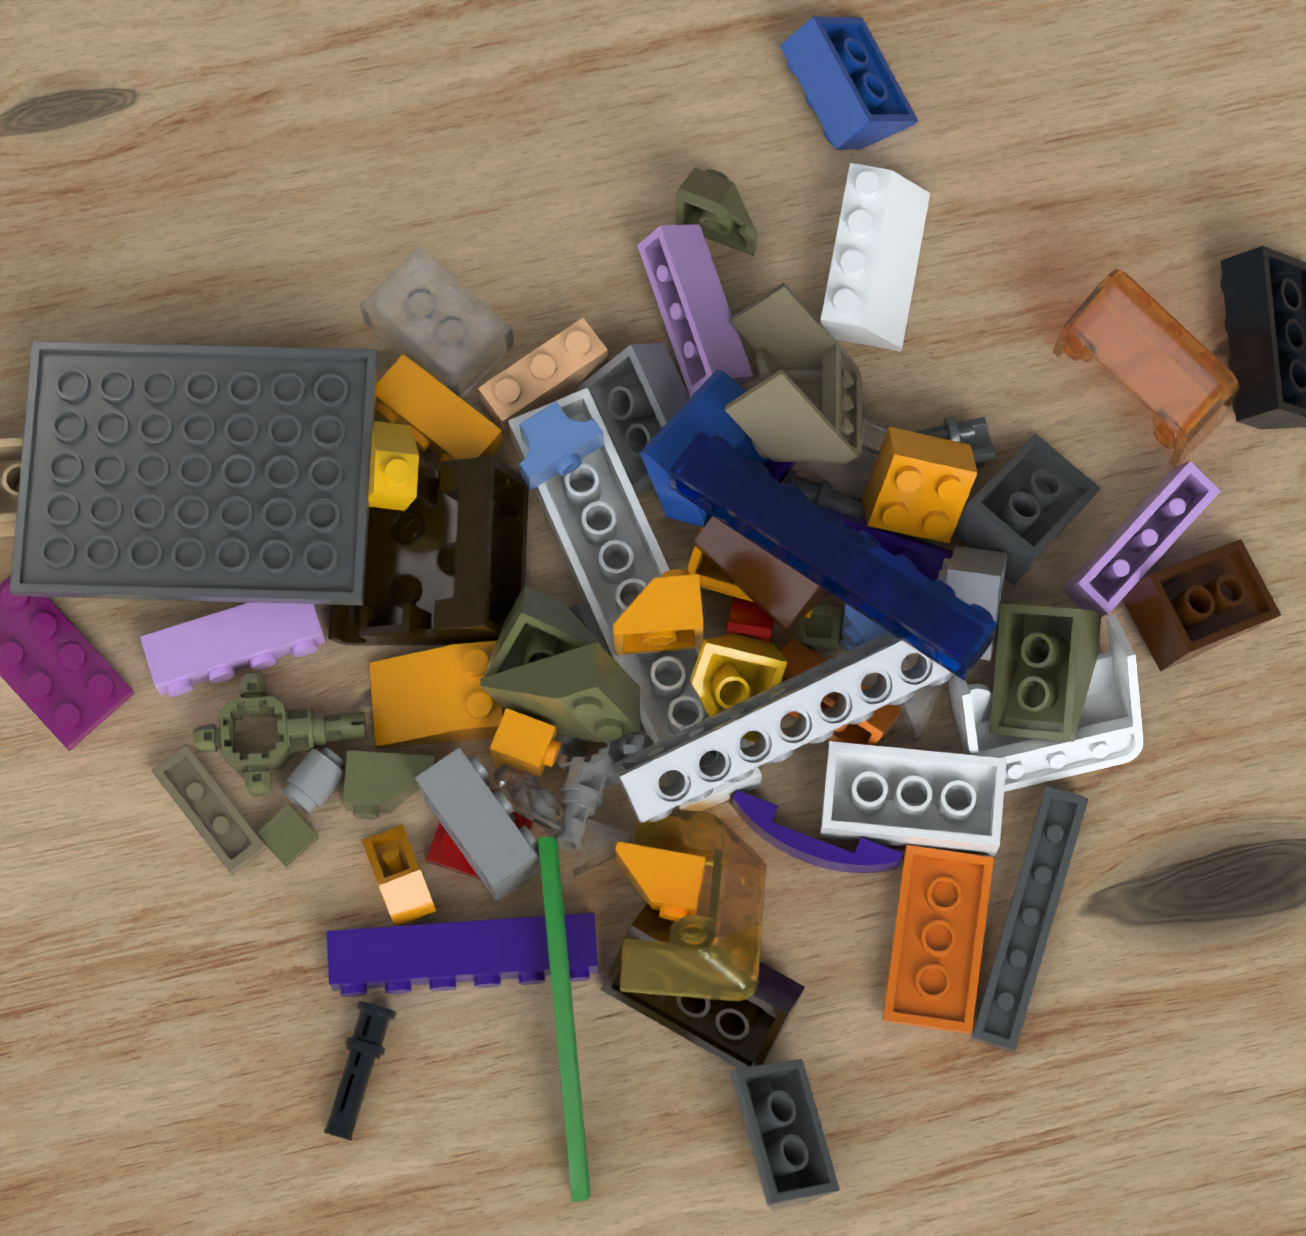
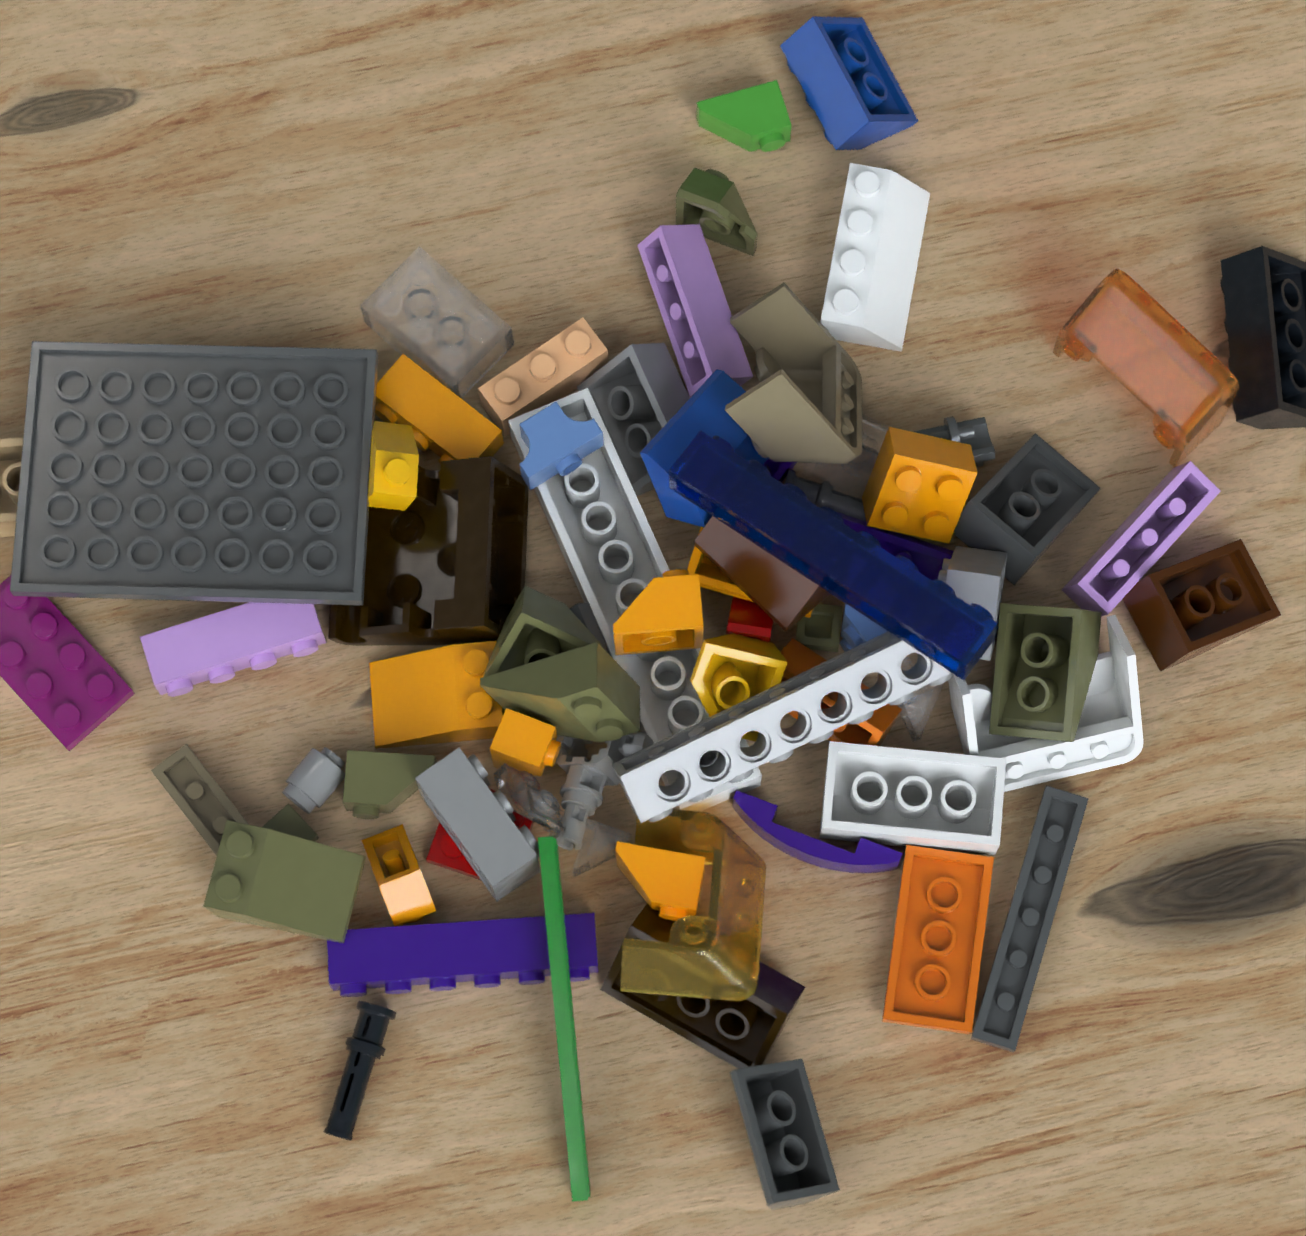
(284, 882): none -> olive slope
(296, 733): olive piece -> none
(748, 117): none -> bright green slope

